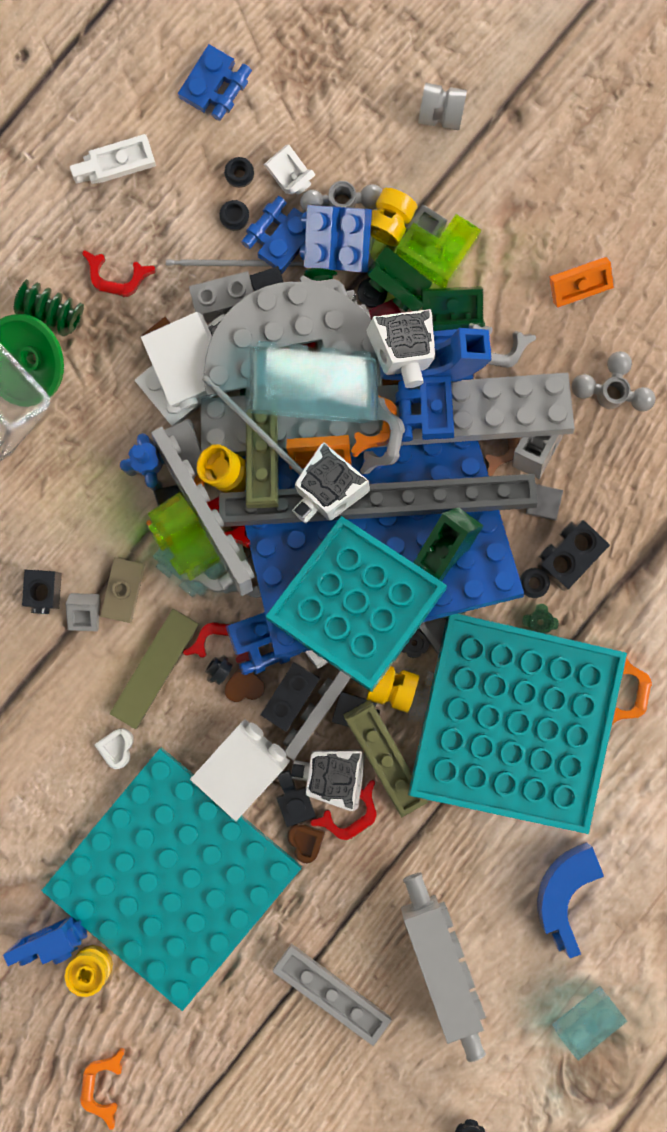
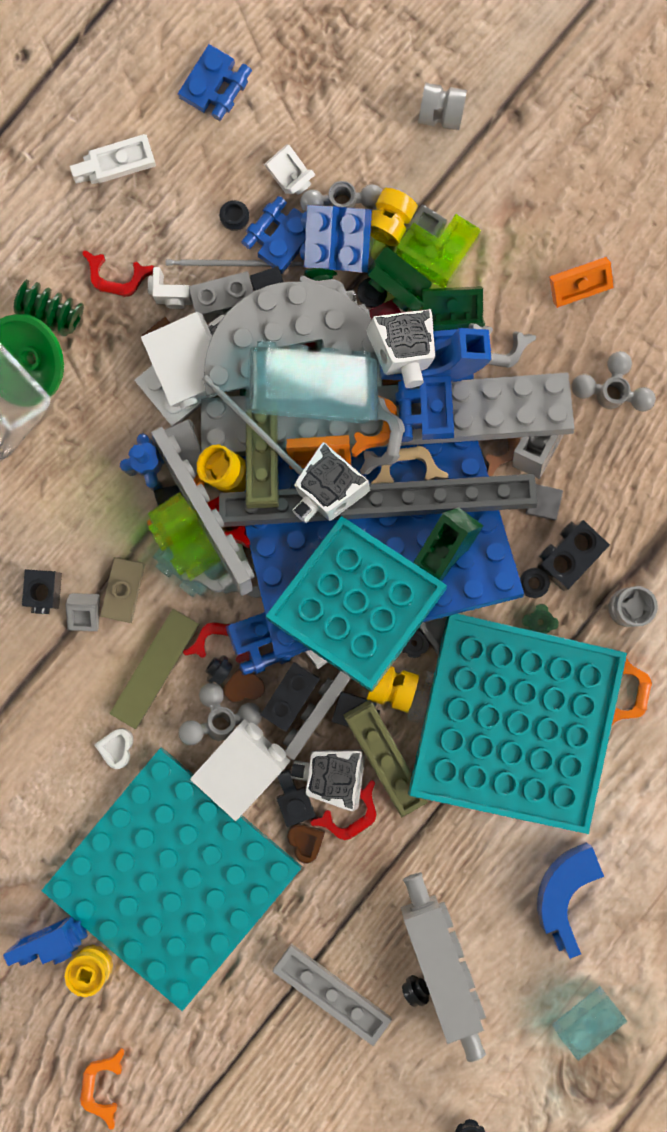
(171, 295): none -> white bracket
(211, 696): none -> light grey piece
(235, 164): black plate -> none
(412, 453): none -> tan helmet
(415, 991): none -> black plate
(633, 606): none -> light grey wheel

